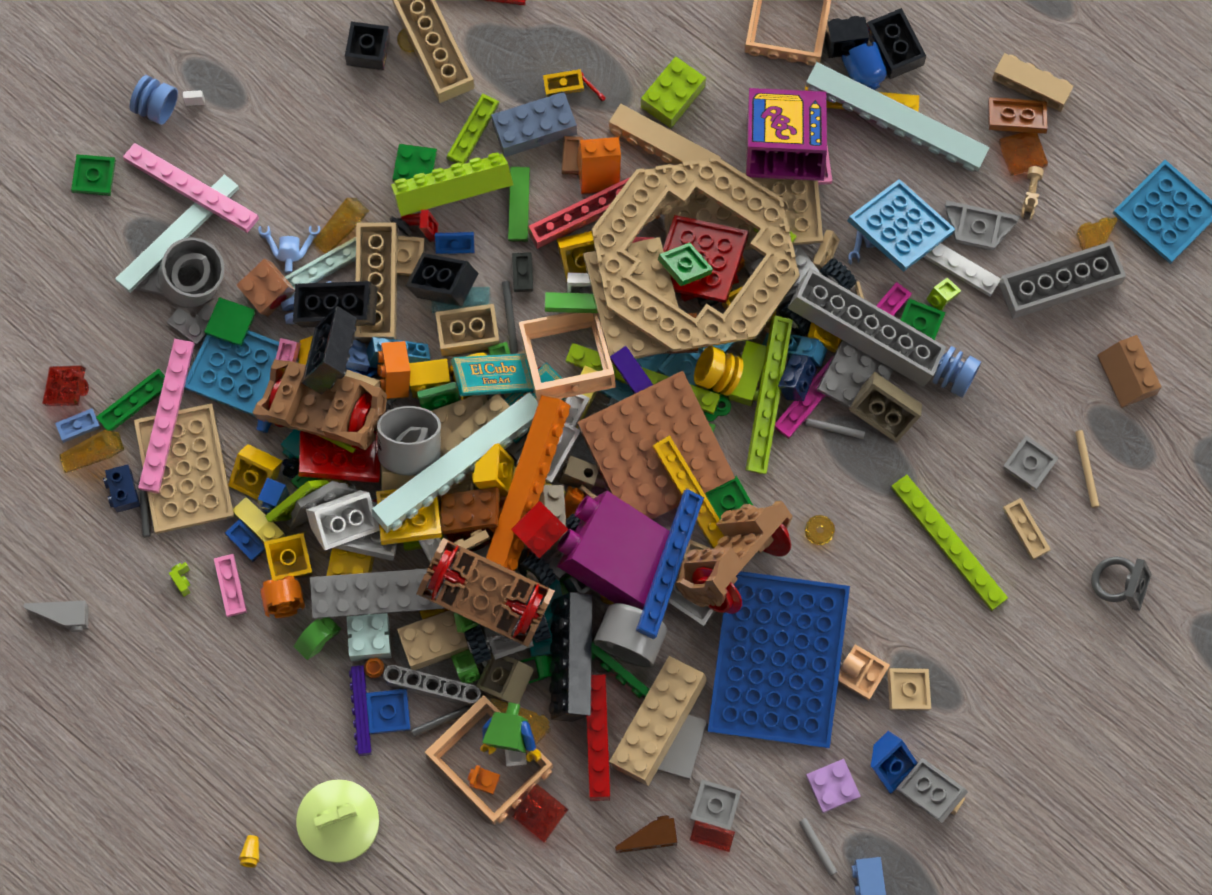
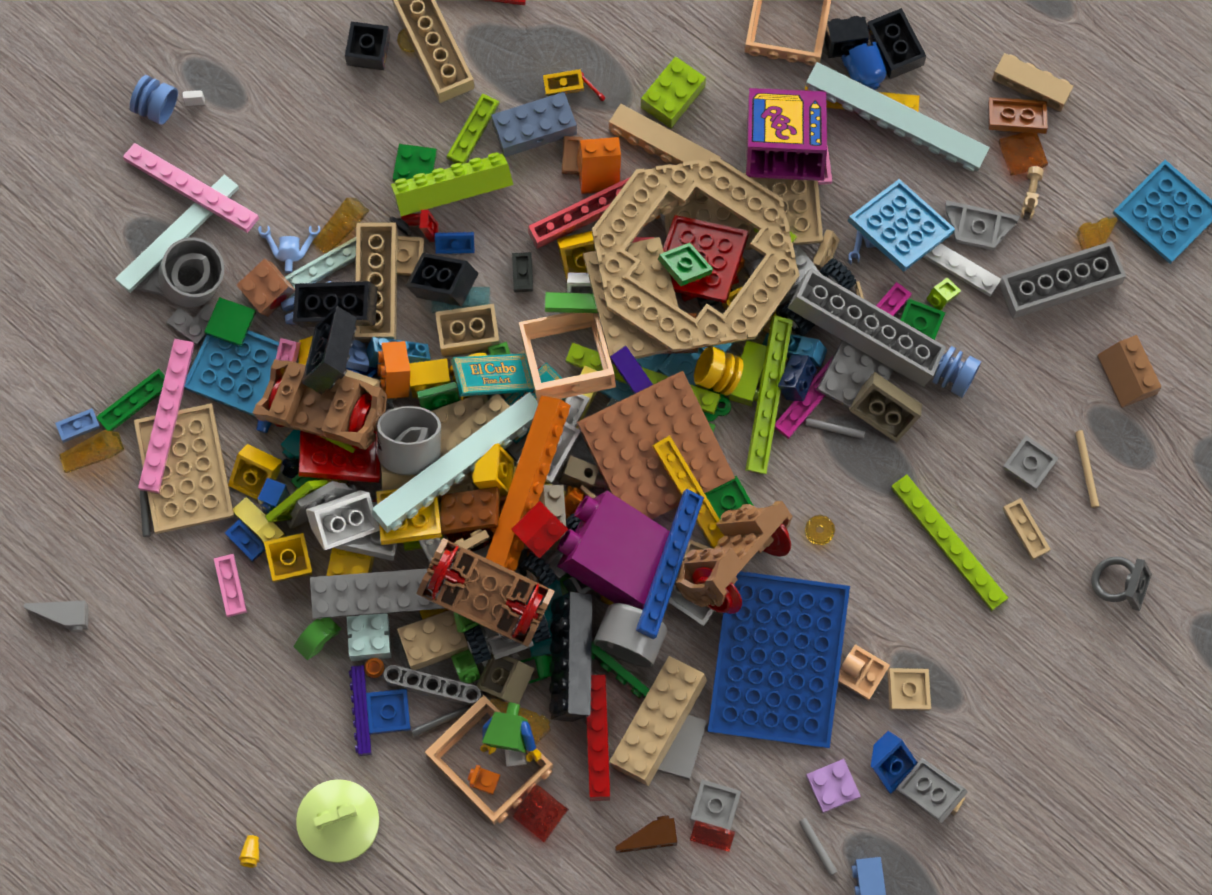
(65, 386): clear red plate -> none
(93, 175): green plate -> none
(122, 488): dark blue brick -> none
(181, 582): lime bracket -> none
(282, 597): orange brick -> none
(510, 317): dark grey bar -> none
(519, 204): bright green tile -> none
(829, 340): yellow plate -> none

